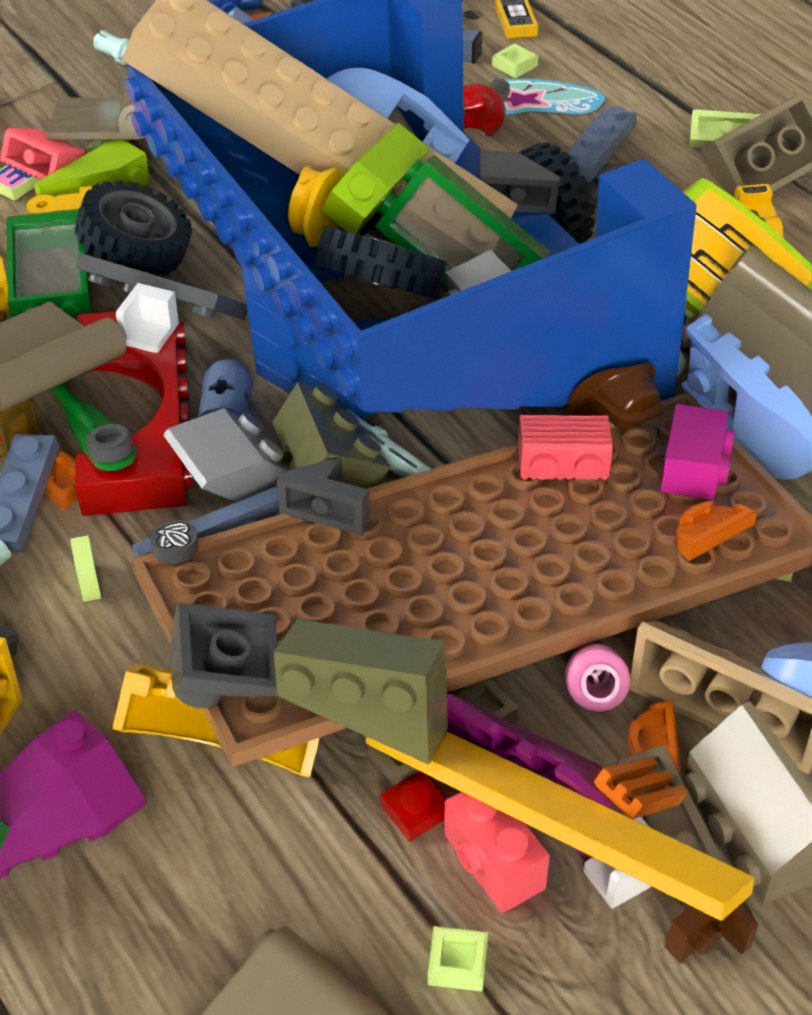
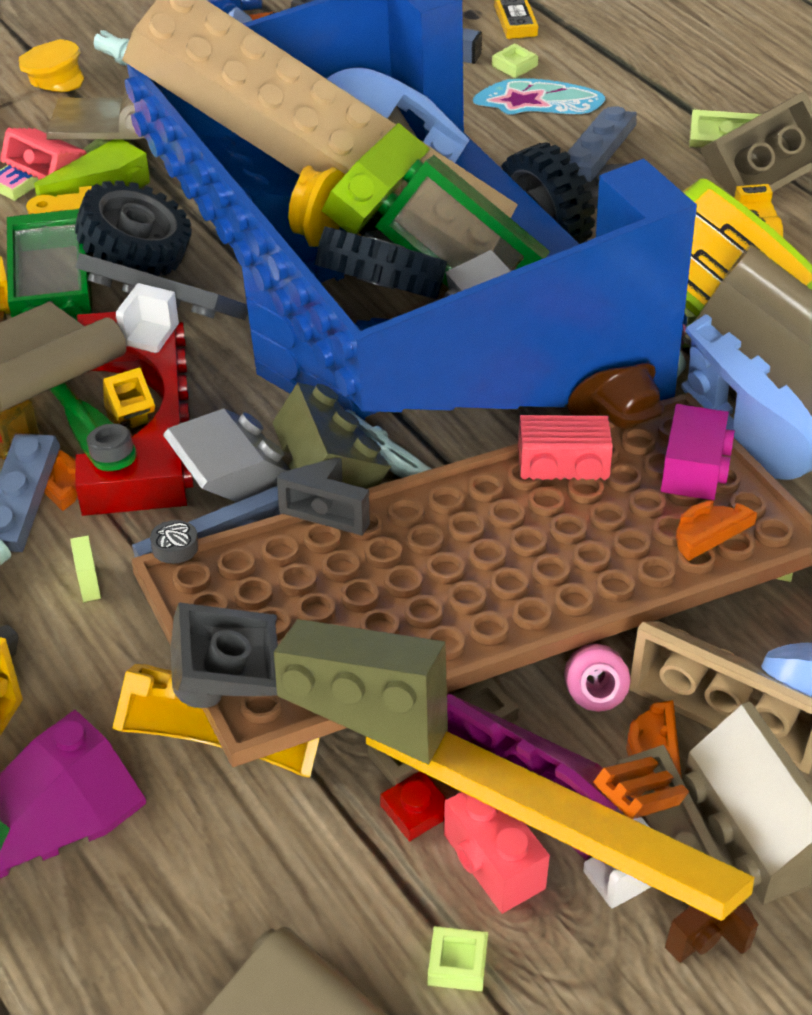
(53, 66): none -> yellow hat
(129, 402): none -> yellow leg
(227, 387): sand blue piece -> none
(485, 105): red piece -> none
(520, 180): dark grey slope -> none

